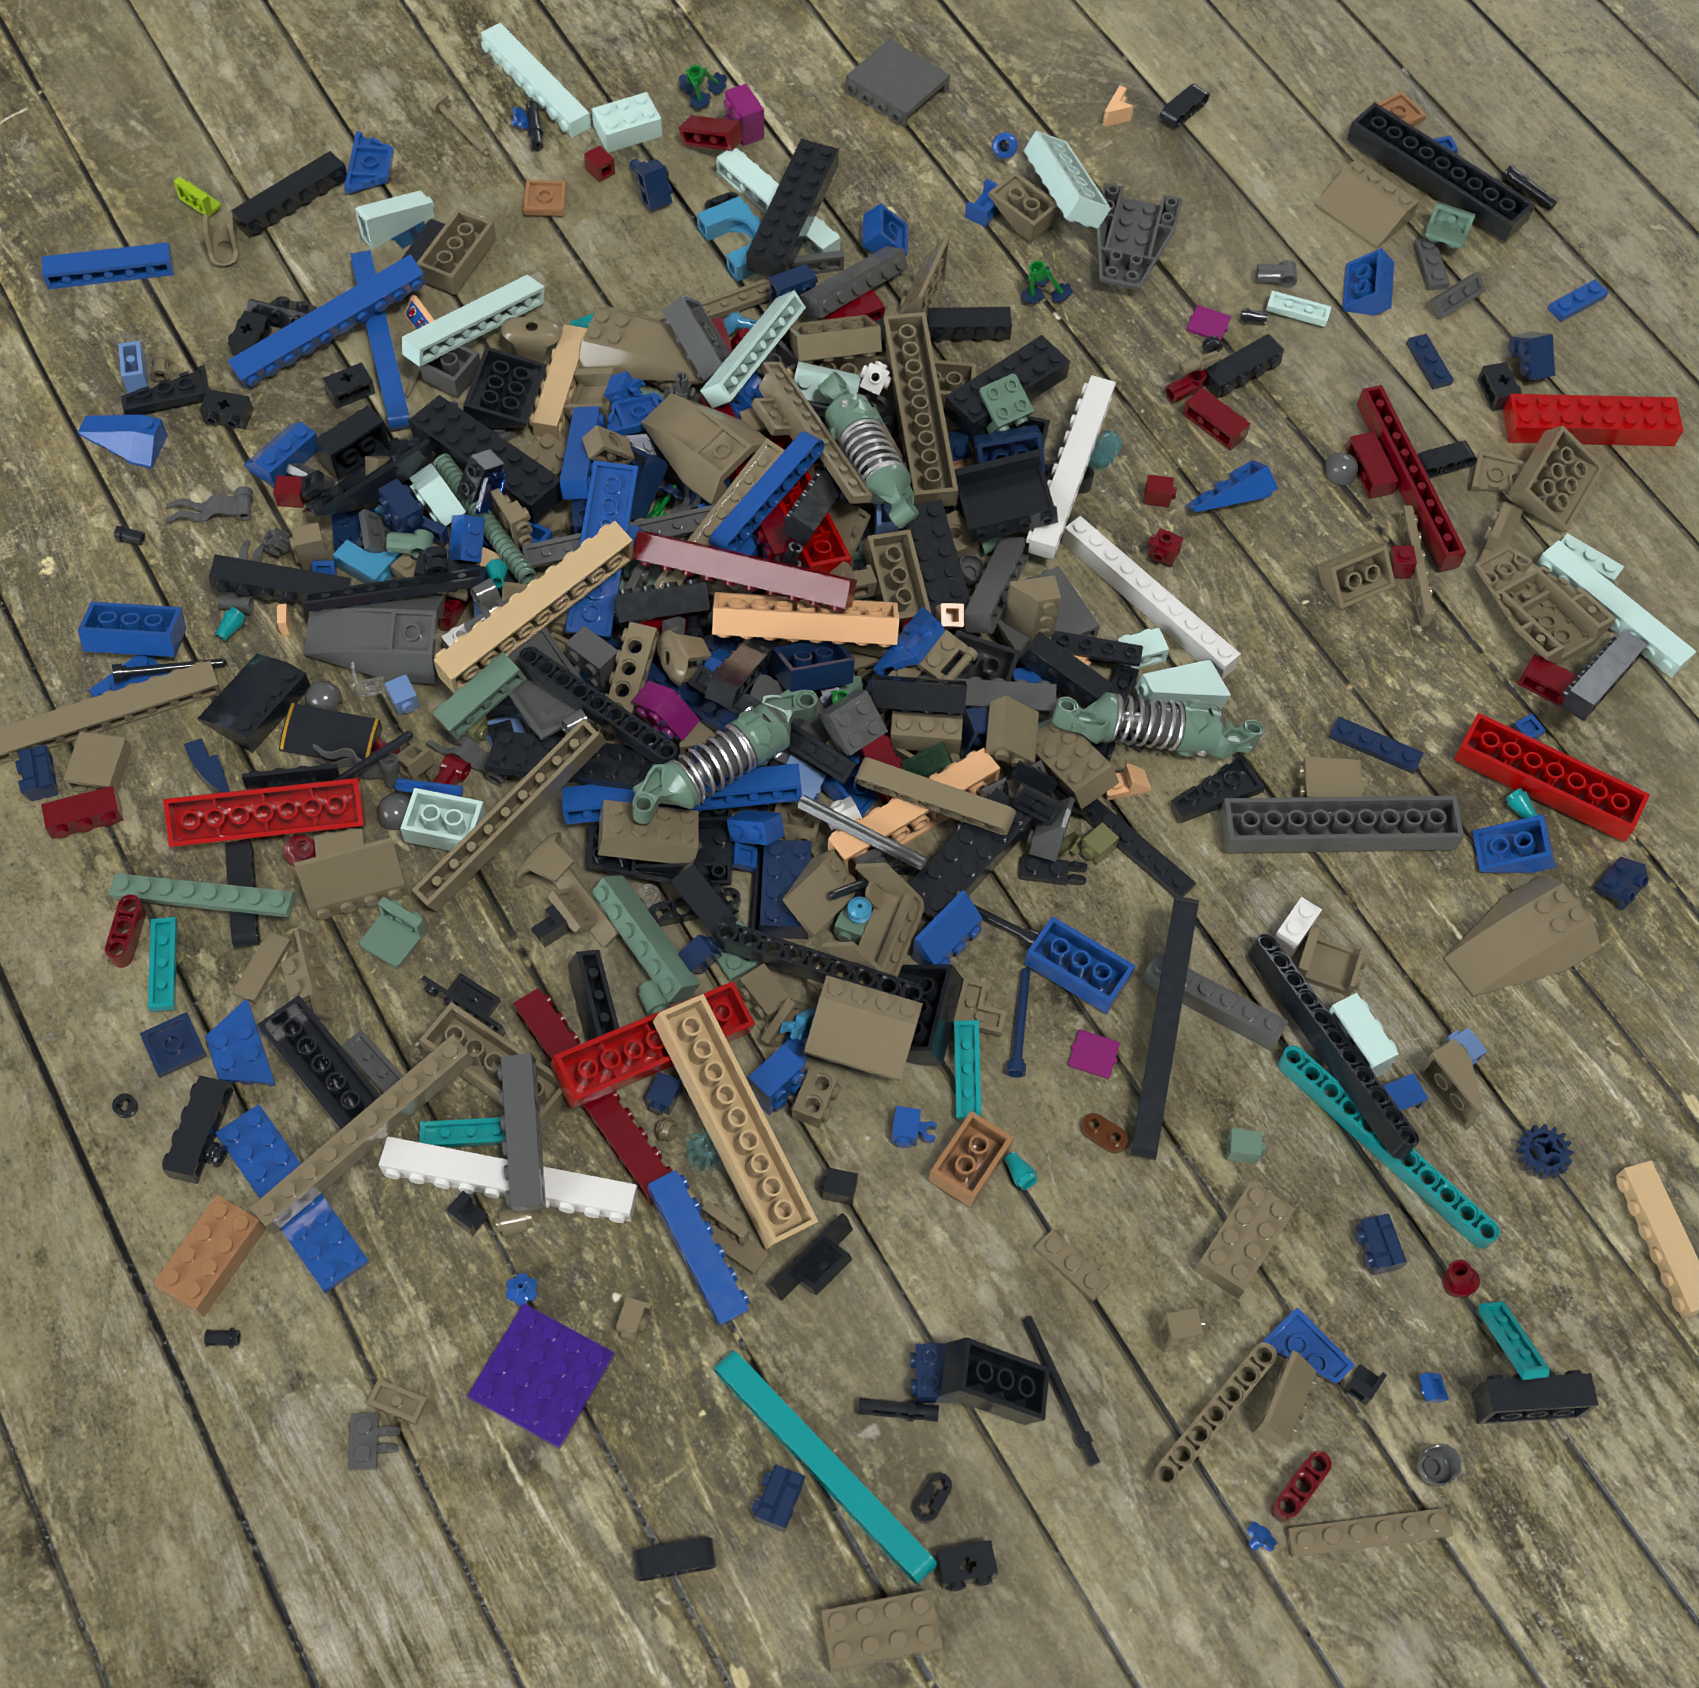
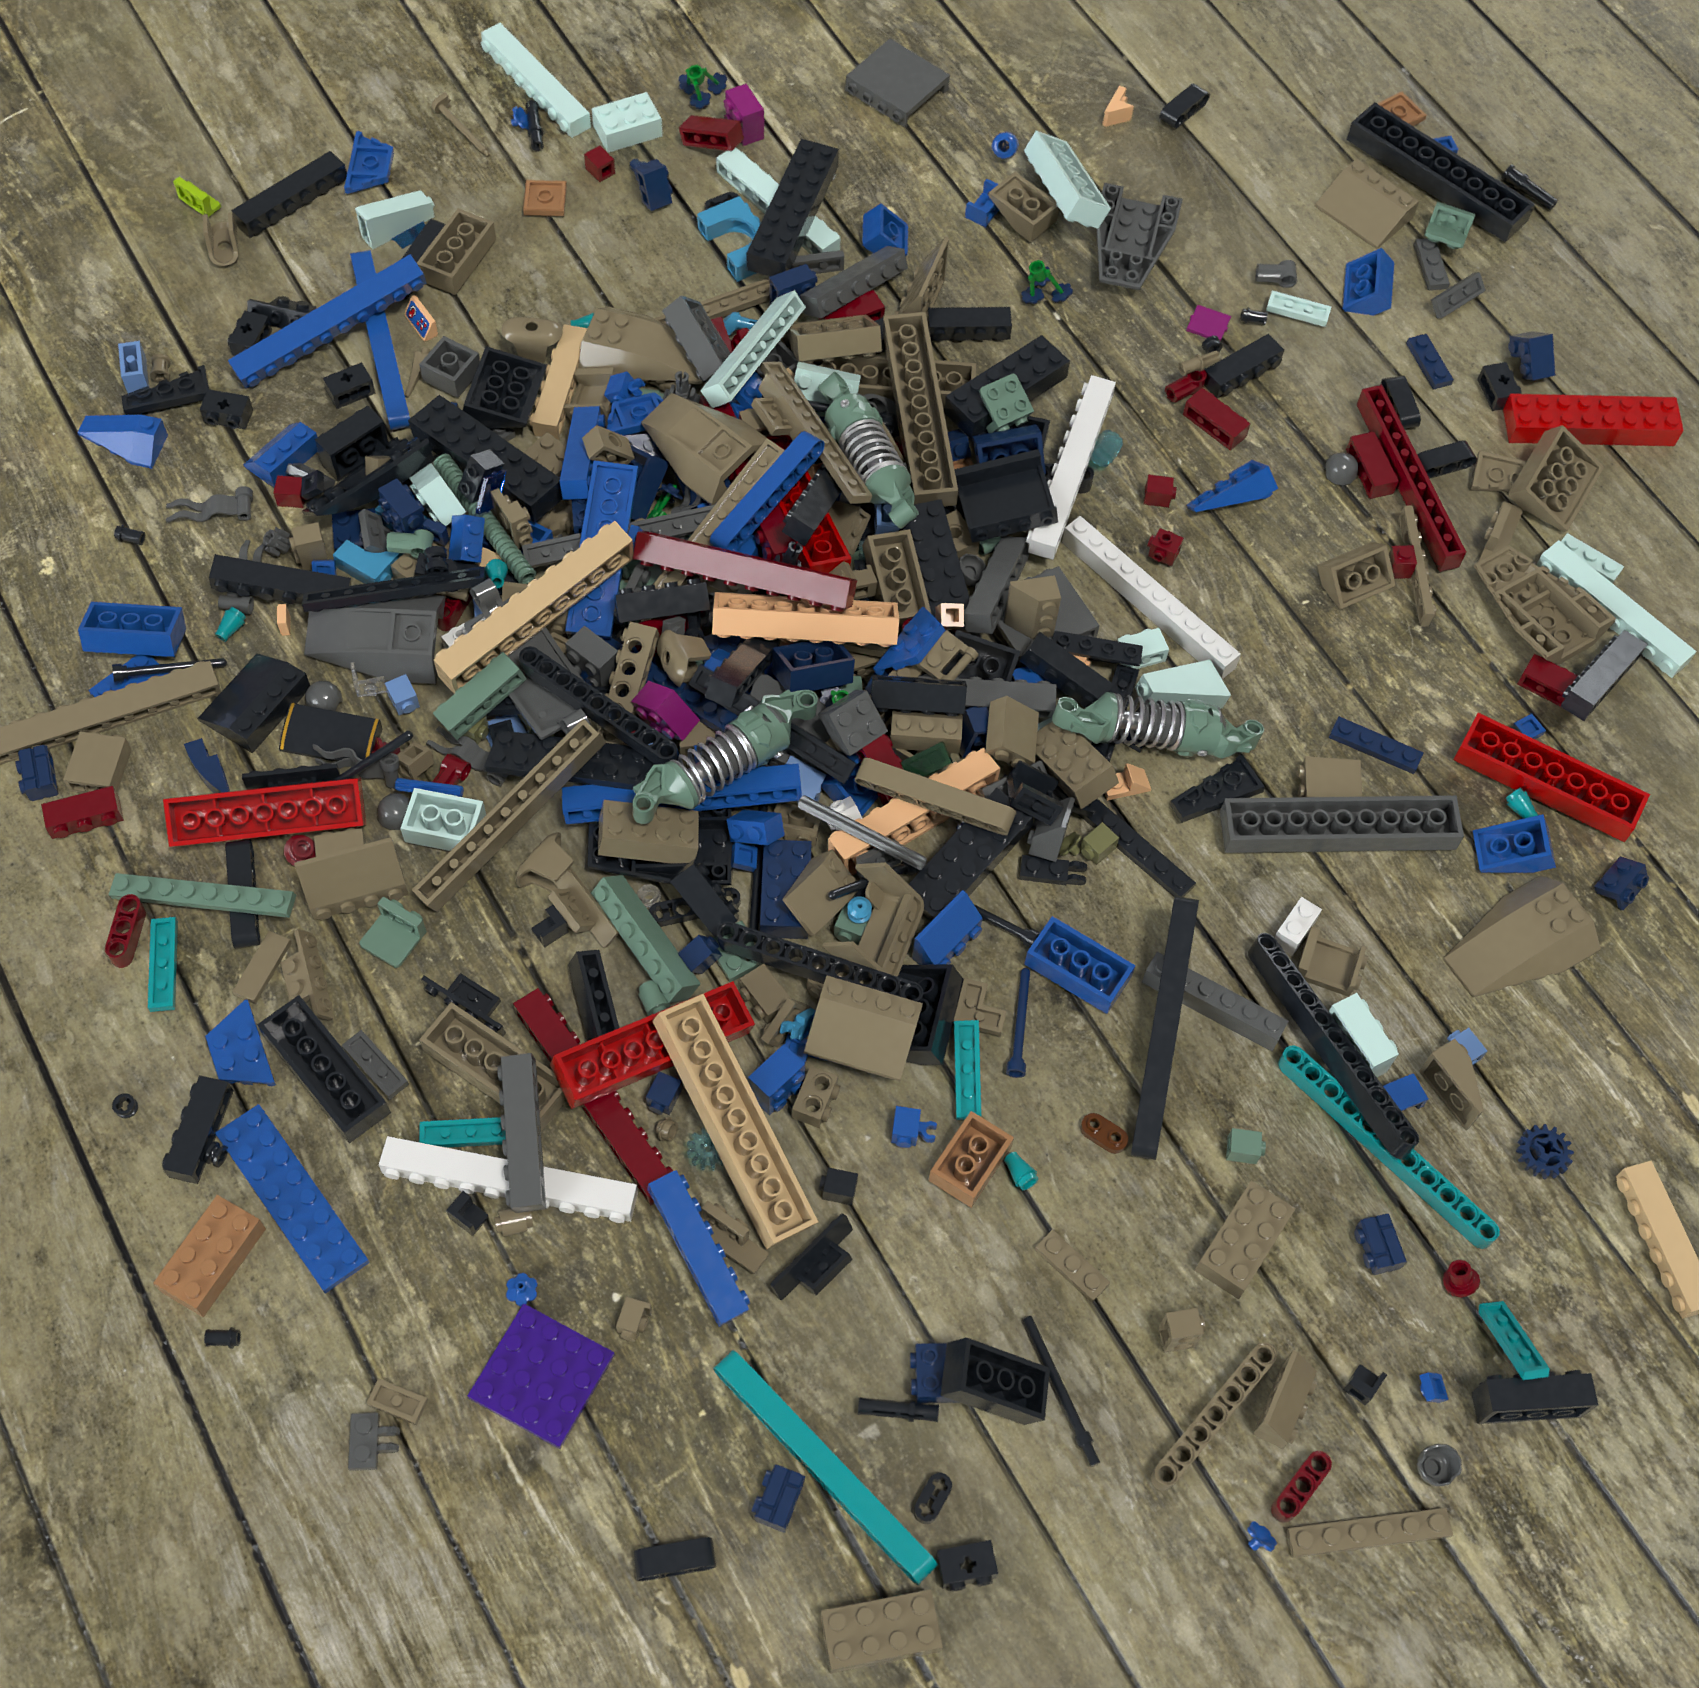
(107, 265): blue brick -> none
(173, 1044): dark blue plate -> none
(362, 1134): dark tan brick -> none
(472, 320): light aqua brick -> none
(875, 386): white brick -> none
(1094, 1054): magenta piece -> none
(1303, 1336): blue wing -> none
(1402, 400): none -> black beam
(1578, 300): blue plate -> none

